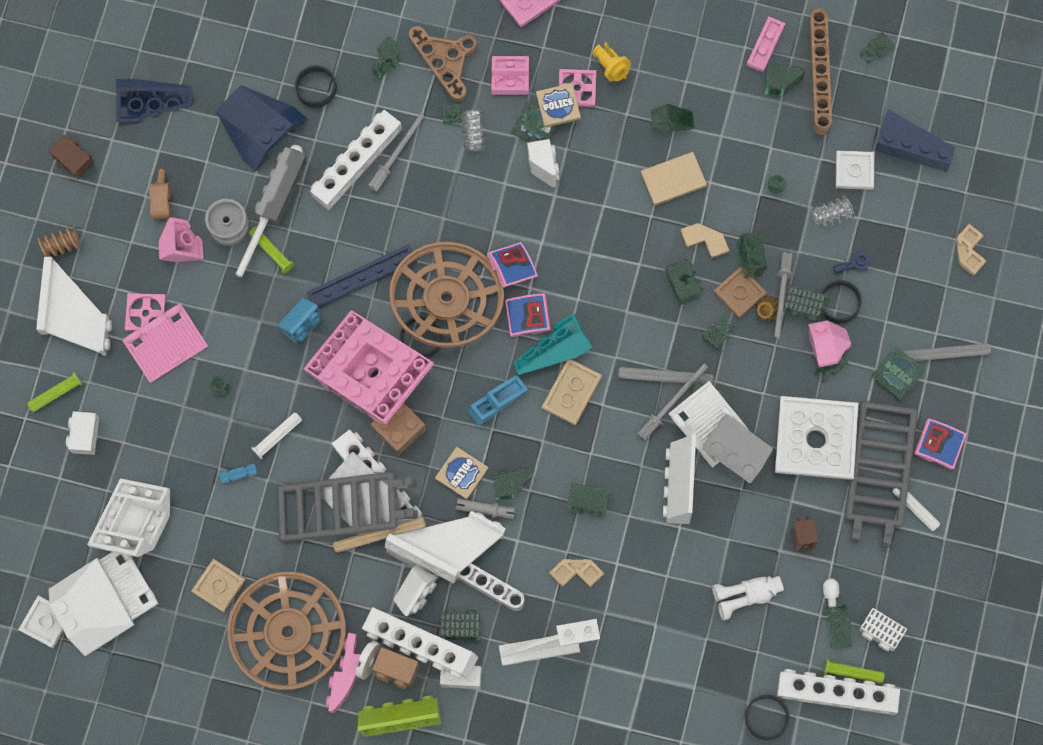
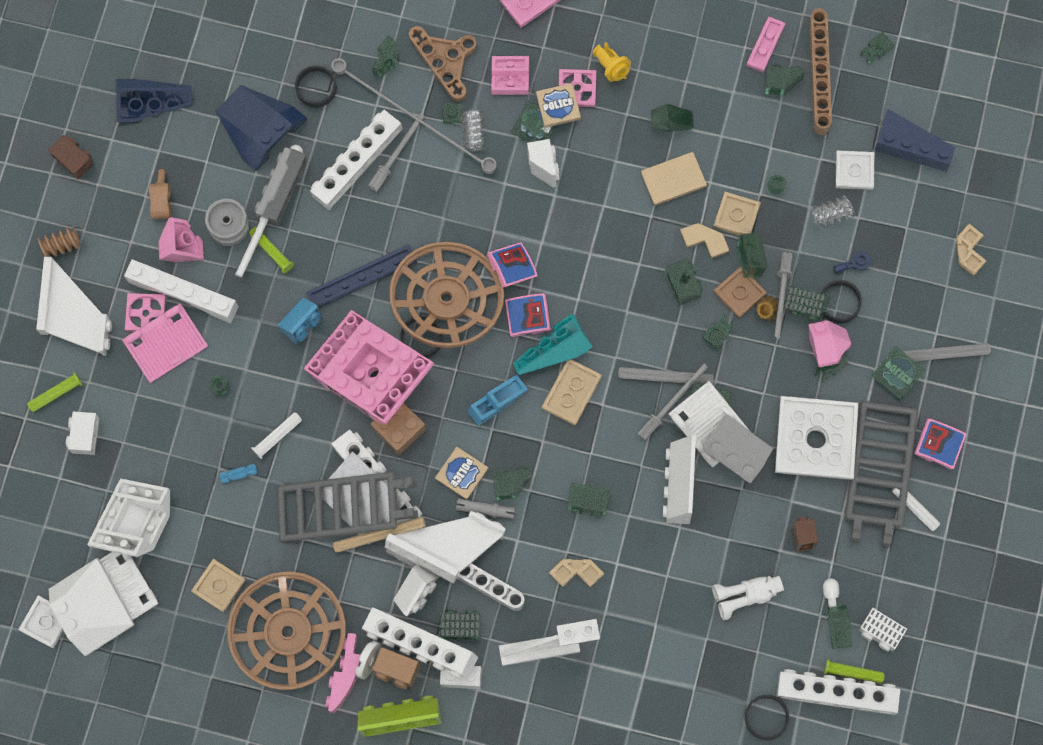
(197, 296): none -> white arch
(488, 164): none -> light grey piece
(736, 214): none -> tan tile

